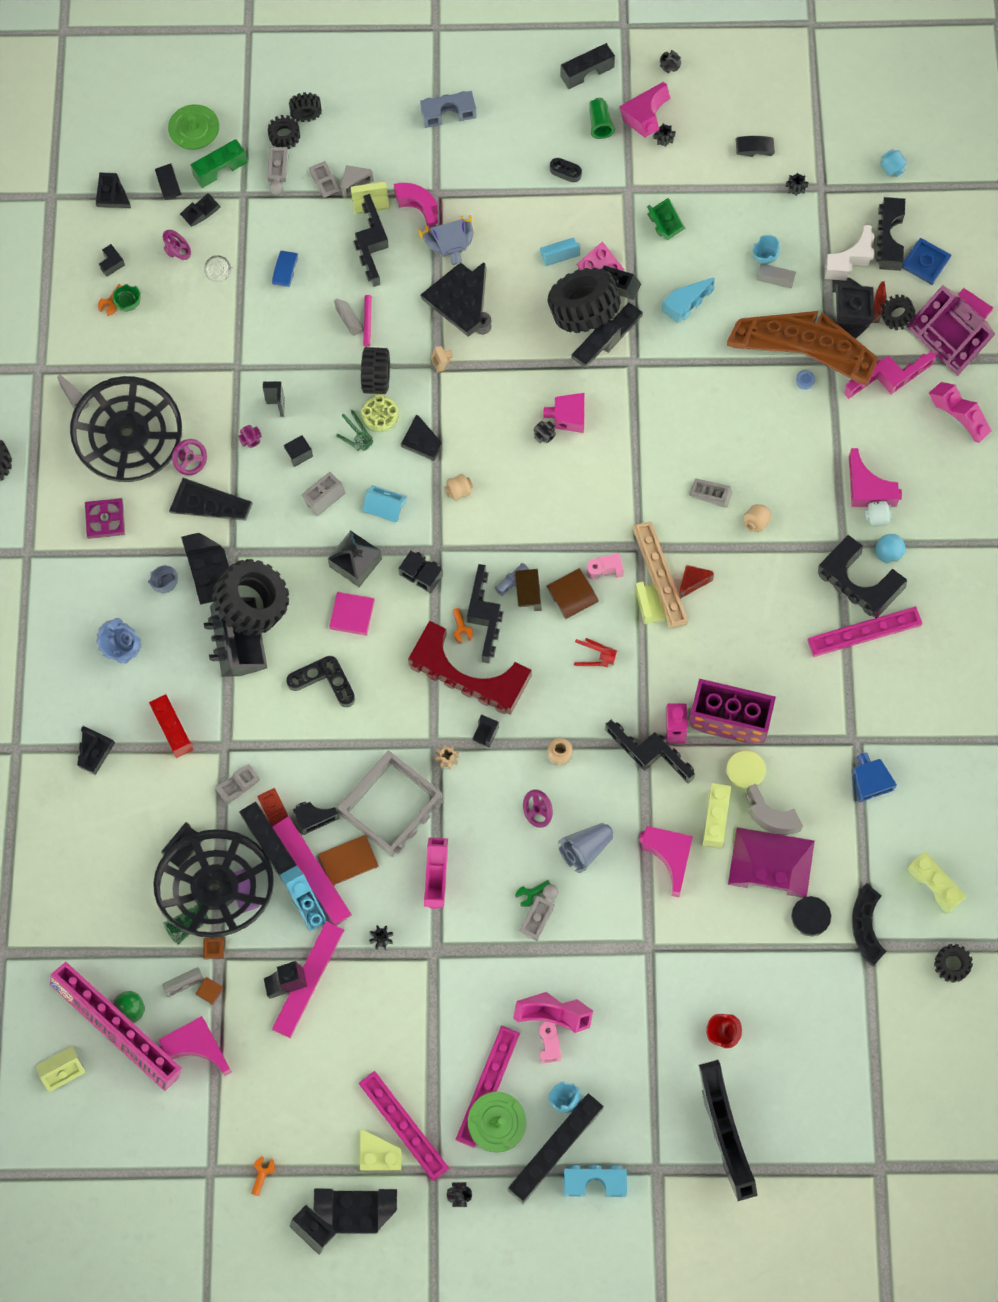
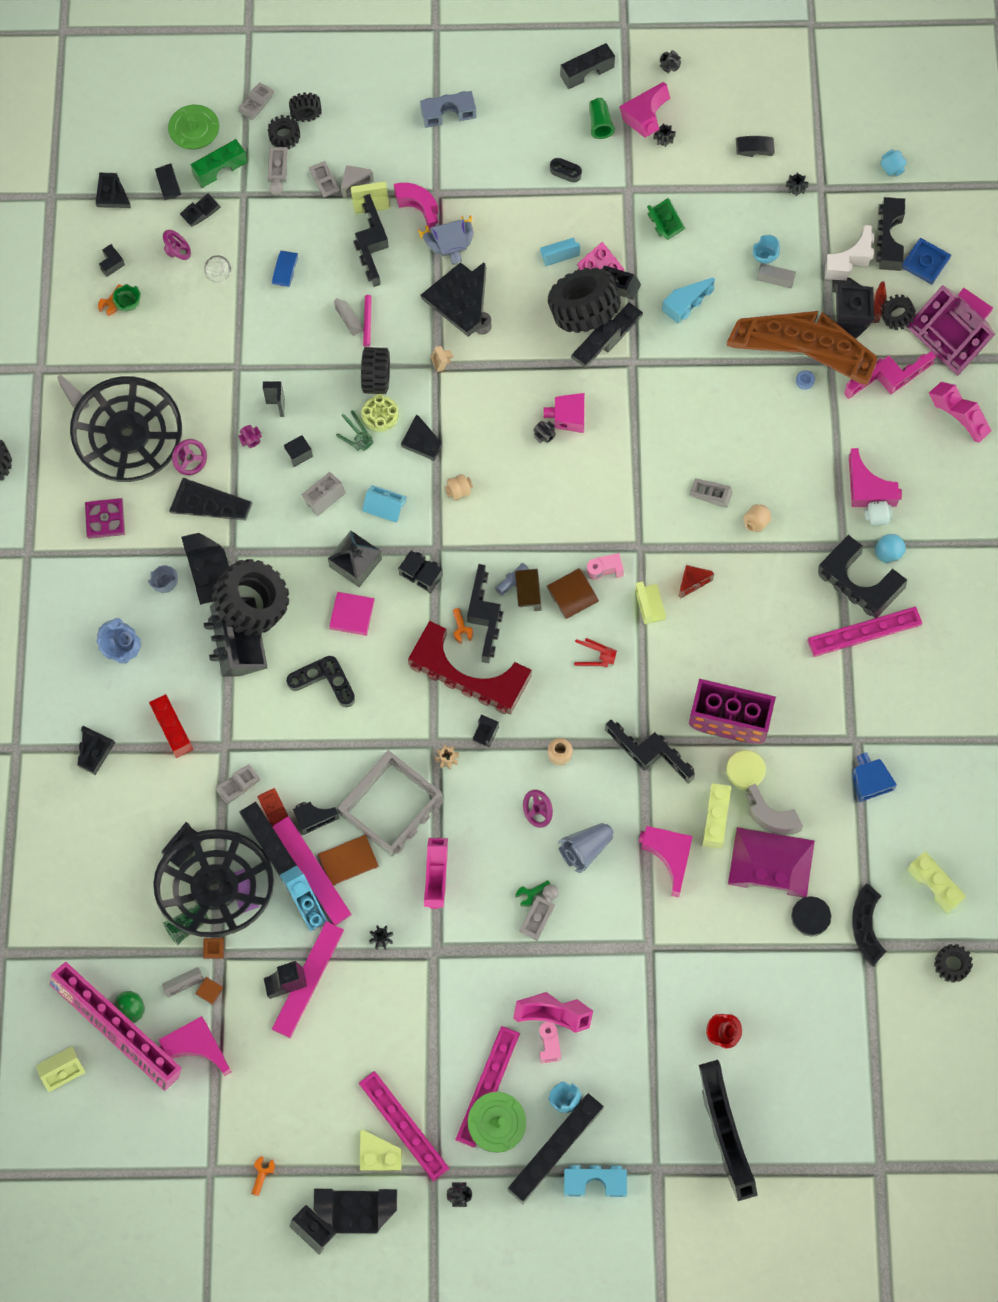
(257, 100): none -> light grey slope
(660, 575): tan tile -> none
(676, 721): dark pink torso -> none

